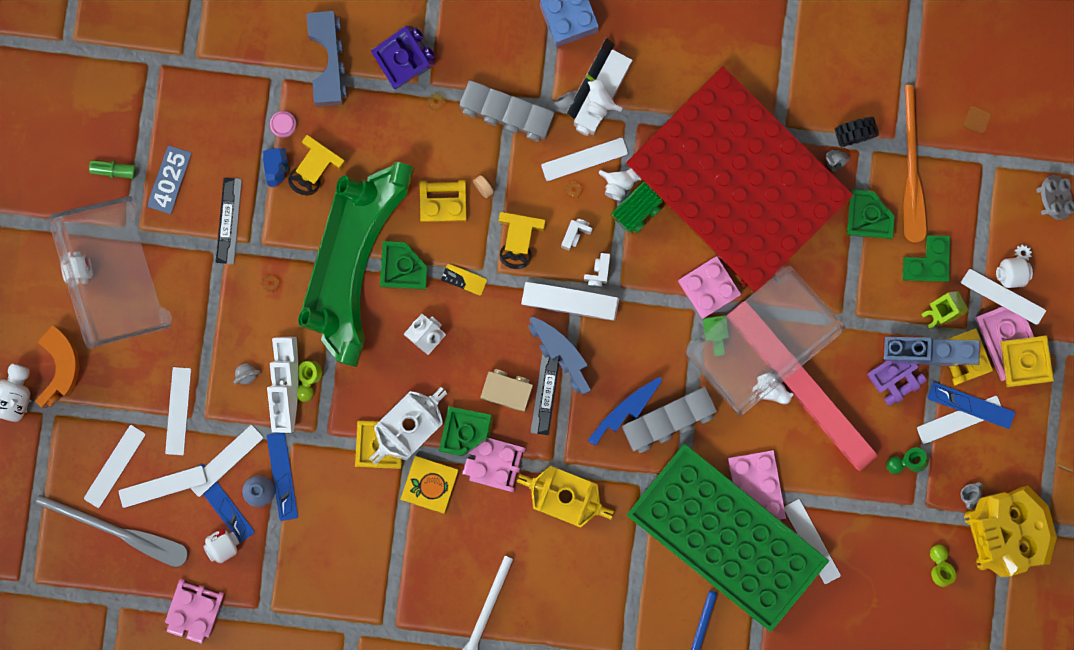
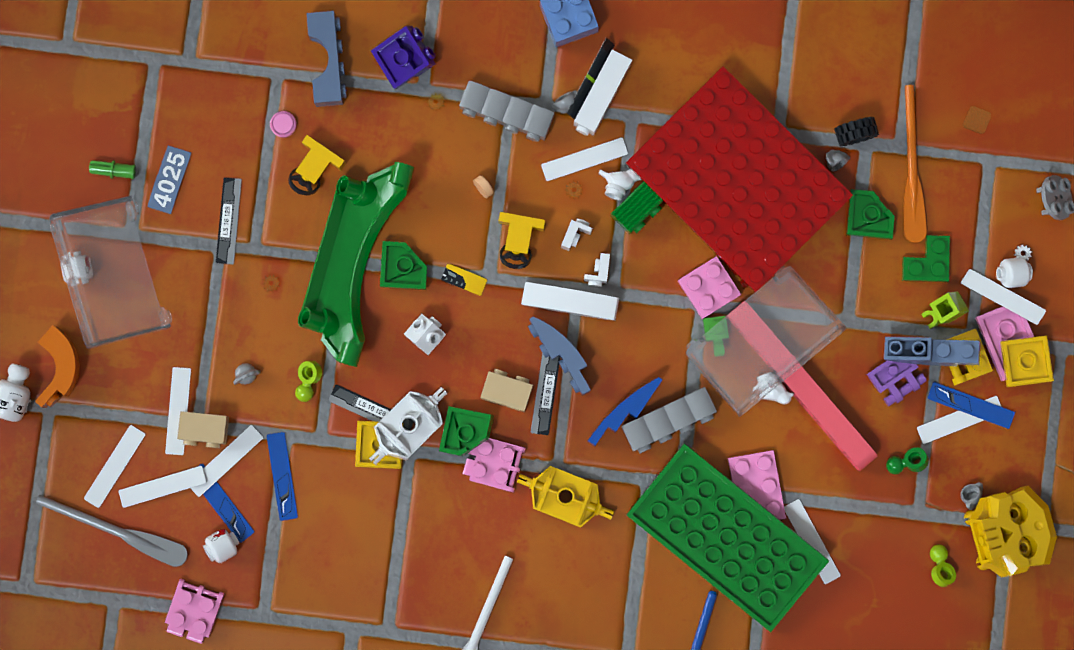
(203, 428): none -> tan brick
(258, 491): sand blue brick -> none
(275, 165): blue rock -> none
(284, 388): white slope -> none
(362, 405): none -> sticker
(429, 484): yellow tile -> none
(443, 208): yellow plate -> none
(600, 101): white animal -> none

